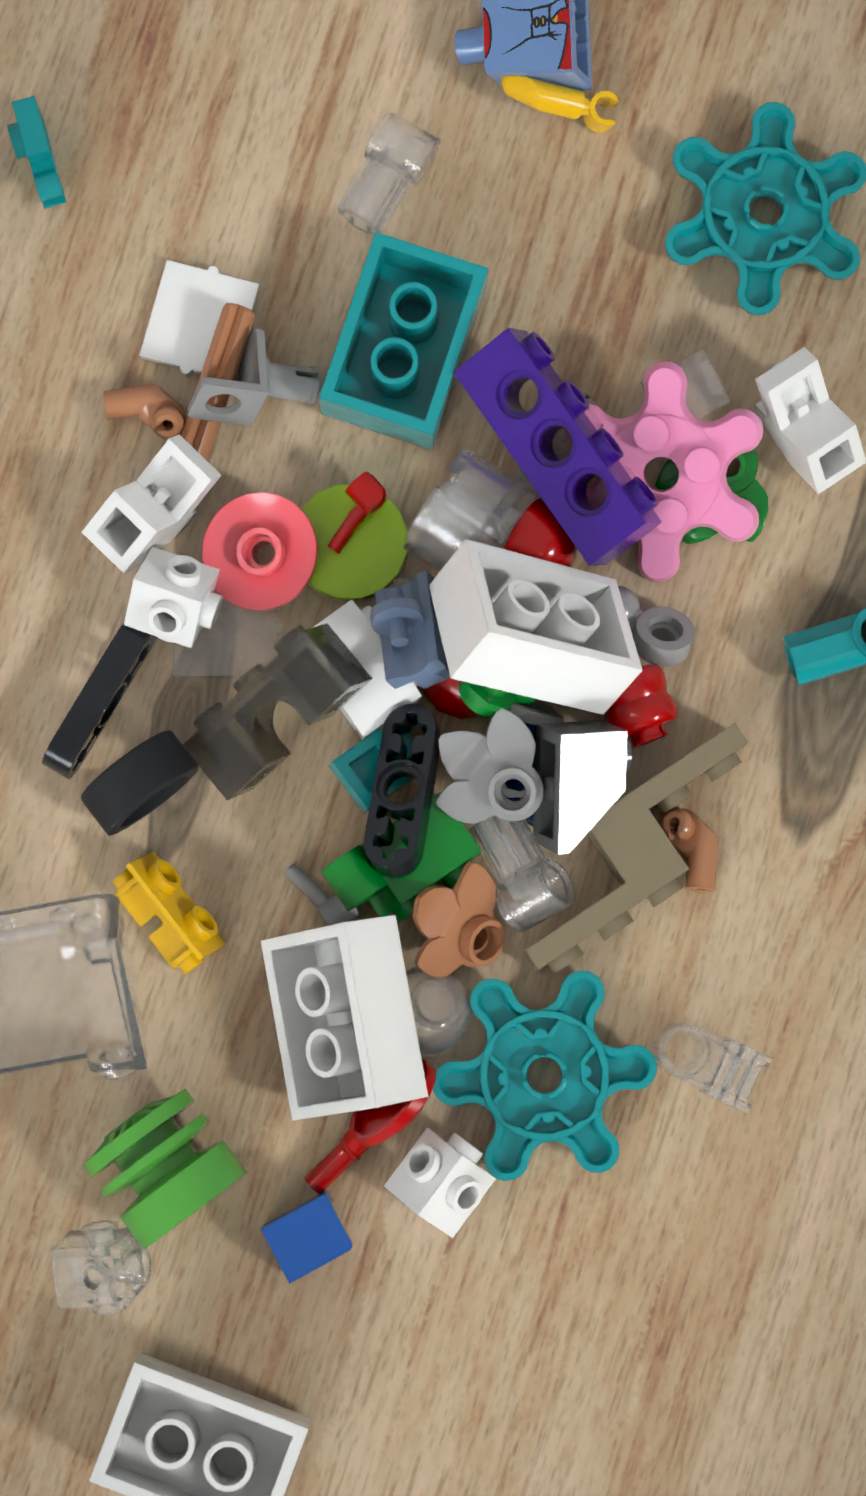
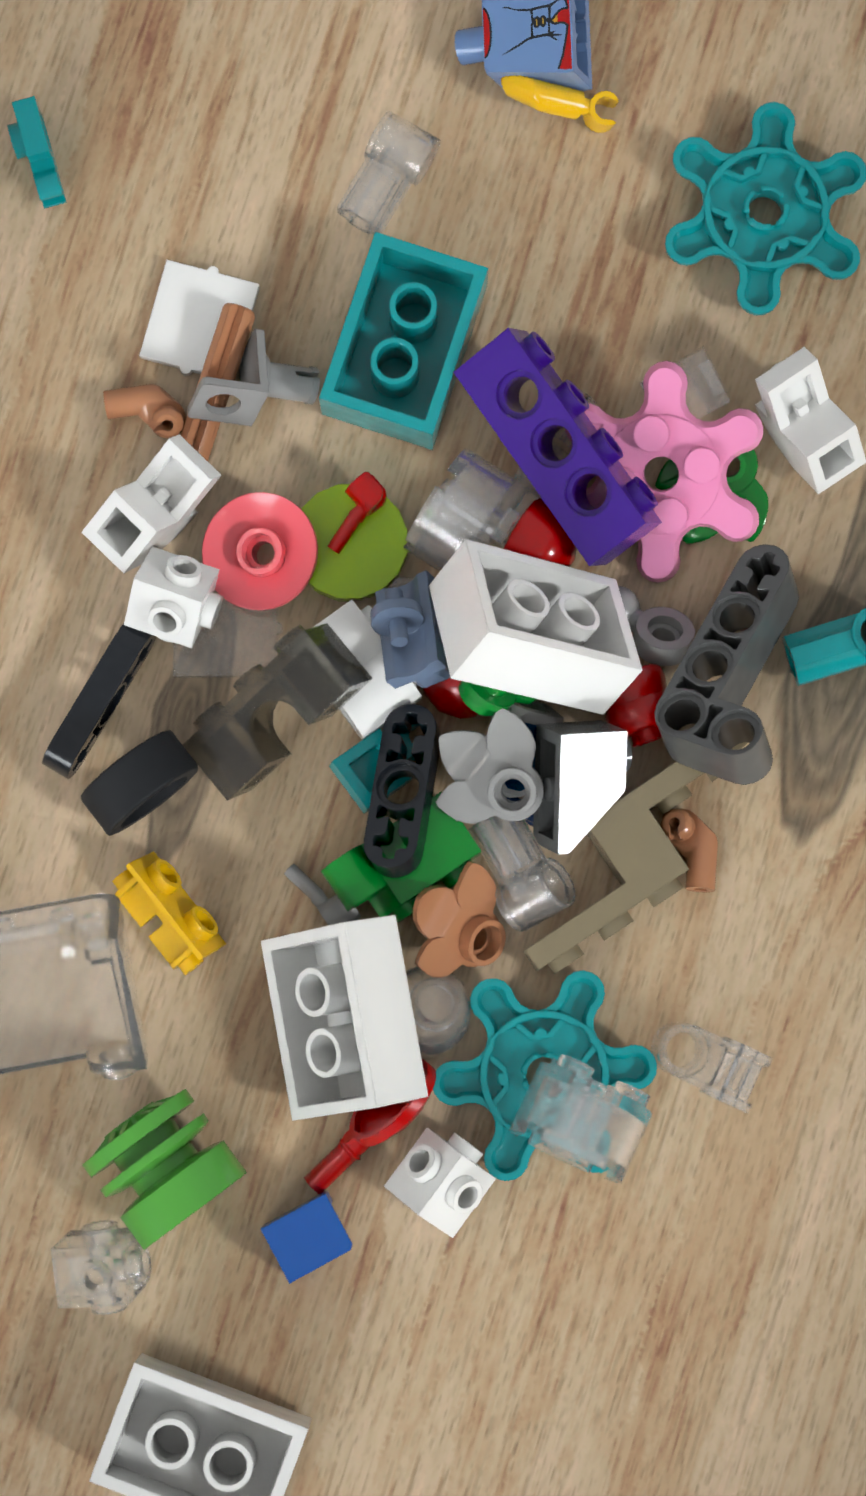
(582, 1118): none -> clear brick
(755, 597): none -> dark grey beam

